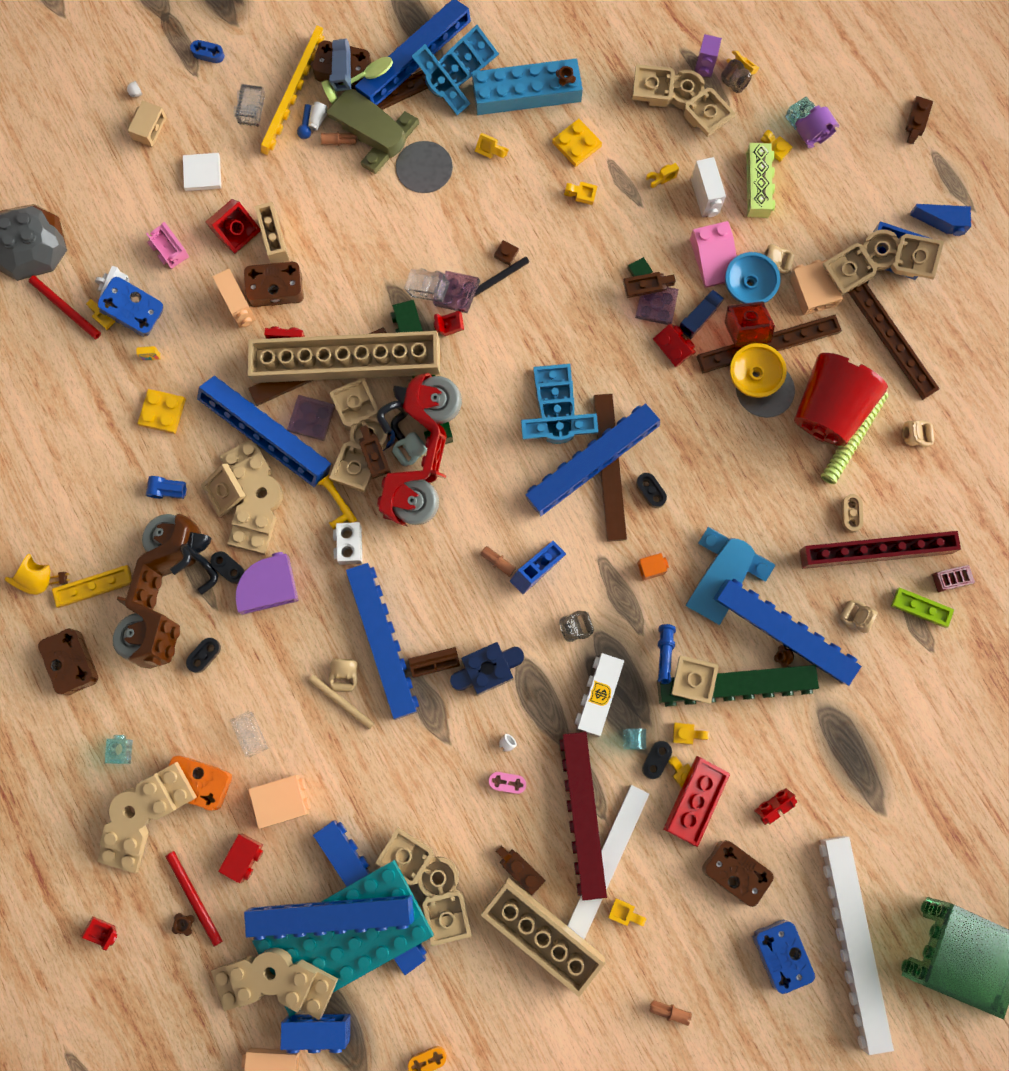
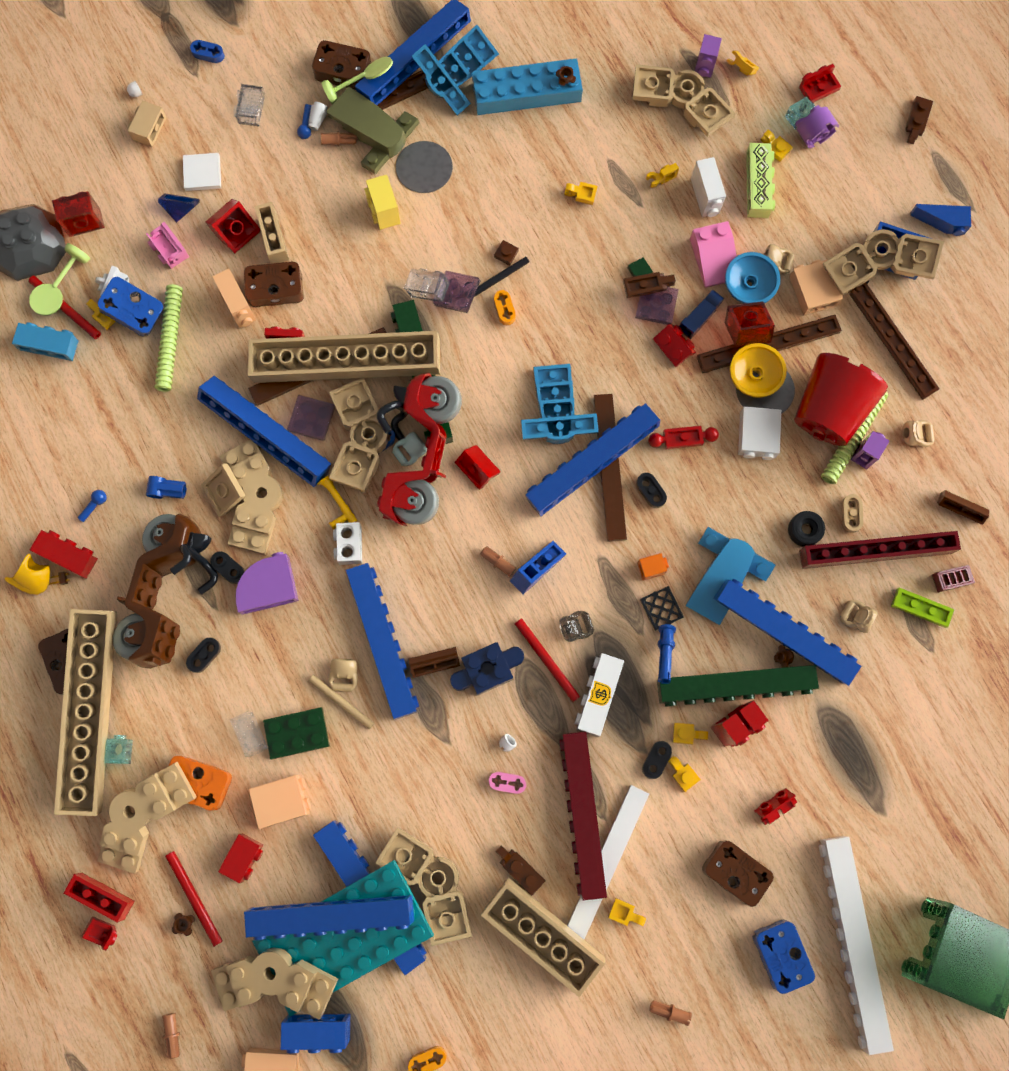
(45, 341): none -> dark azure brick
(47, 297): none -> yellowish green piece
(64, 553): none -> red brick
(78, 213): none -> clear red brick
(85, 712): none -> tan brick
(92, 586): yellow tile -> none
(97, 498): none -> blue bar
(99, 897): none -> red brick
(148, 353): yellow tile -> none
(161, 411): yellow plate -> none
(168, 337): none -> yellowish green piece
(171, 1035): none -> nougat axle
(177, 205): none -> clear blue slope
(290, 95): yellow plate -> none
(296, 733): none -> dark green plate
(341, 65): sand blue leg -> none
(373, 453): reddish brown hinge -> none
(382, 202): none -> light yellow brick
(448, 323): red bracket -> none
(477, 466): none -> red panel
(488, 146): yellow plate -> none
(501, 308): none -> light orange beam
(547, 660): none -> red piece
(577, 142): yellow plate -> none
(634, 739): clear light blue brick -> none
(673, 601): none -> black window
(683, 437): none -> red plate
(695, 679): tan plate -> none
(696, 801): tile -> none
(739, 79): clear smoke piece -> none
(741, 723): none -> red piece
(759, 433): none -> white brick
(814, 521): none -> black tyre
(820, 83): none -> red bracket
(870, 450): none -> medium lavender brick
(965, 504): none -> reddish brown piece

